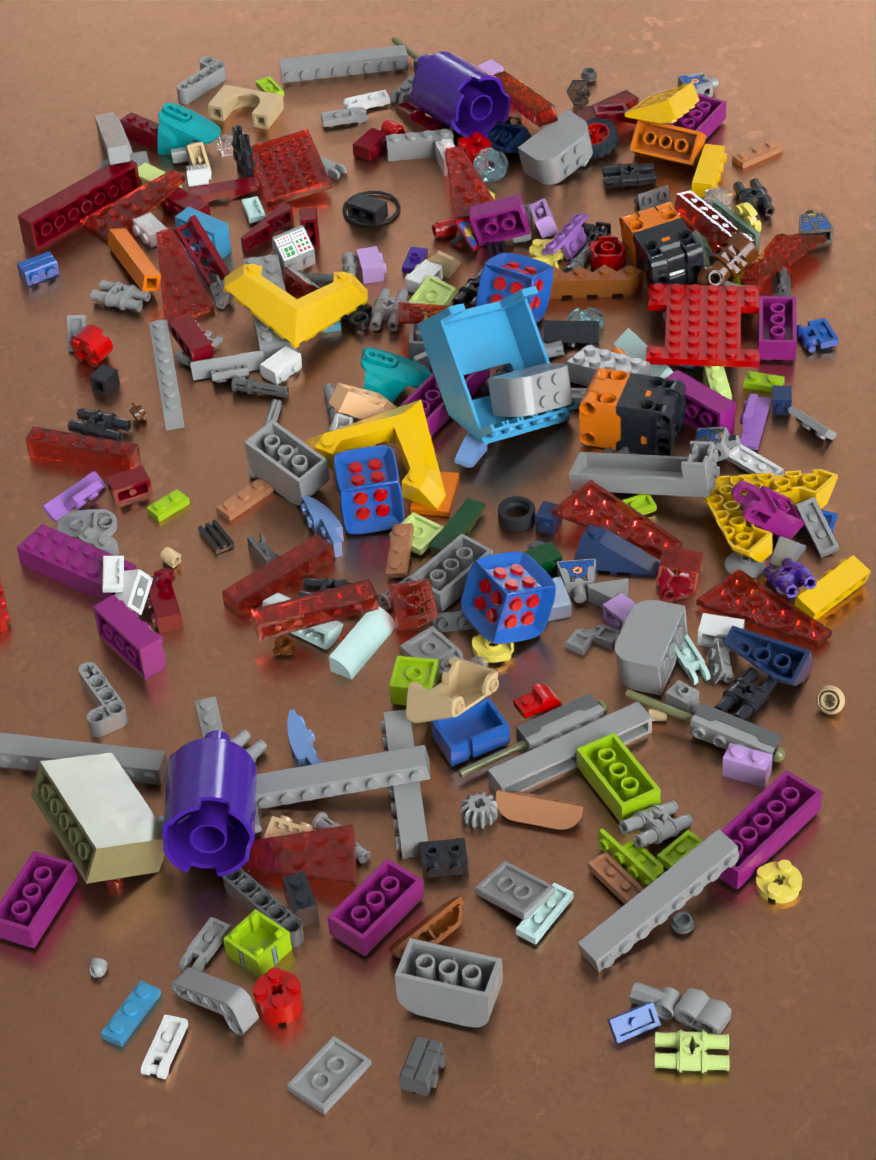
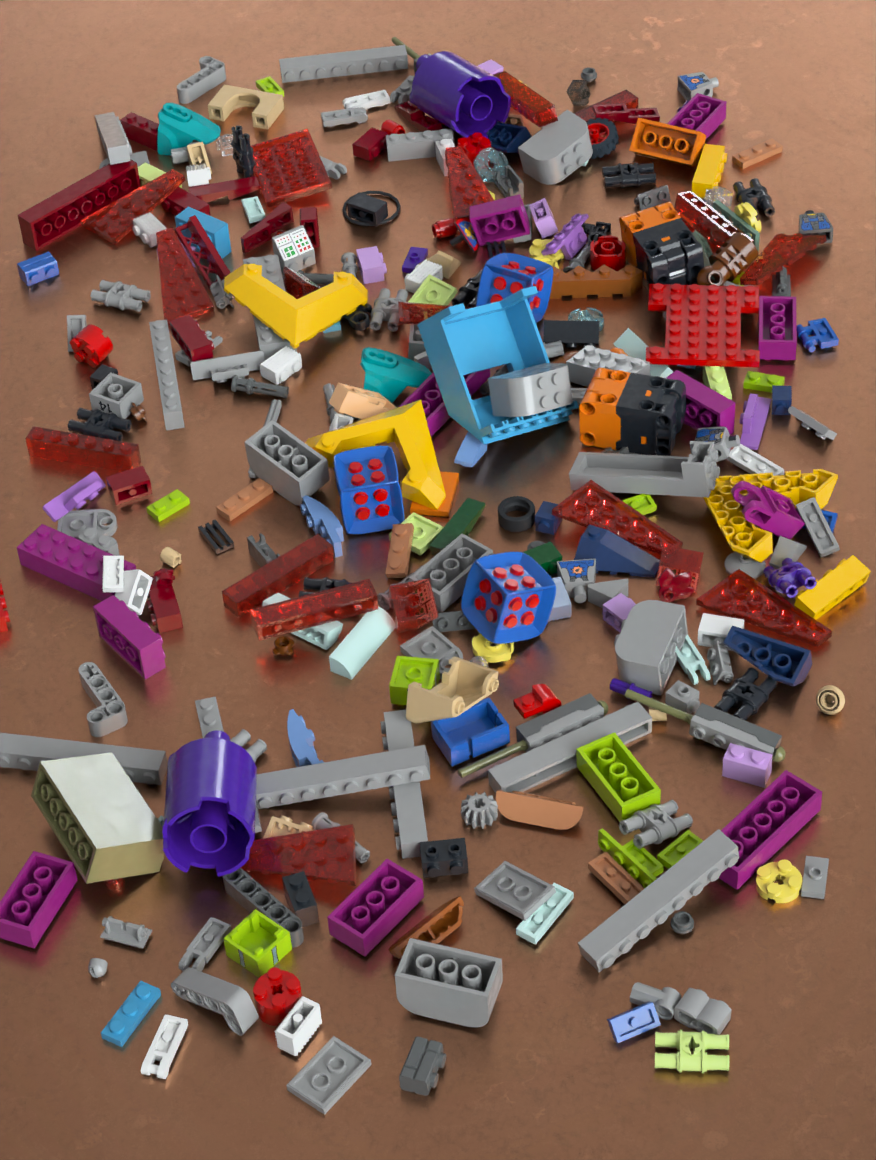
(115, 395): none -> light grey brick
(125, 933): none -> light grey hinge
(134, 260): orange brick -> none
(298, 1026): none -> white brick
(509, 183): none -> dark grey hinge
(583, 639): light grey tile -> none
(621, 687): none -> dark purple axle
(666, 105): yellow slope -> none
(815, 877): none -> light grey plate

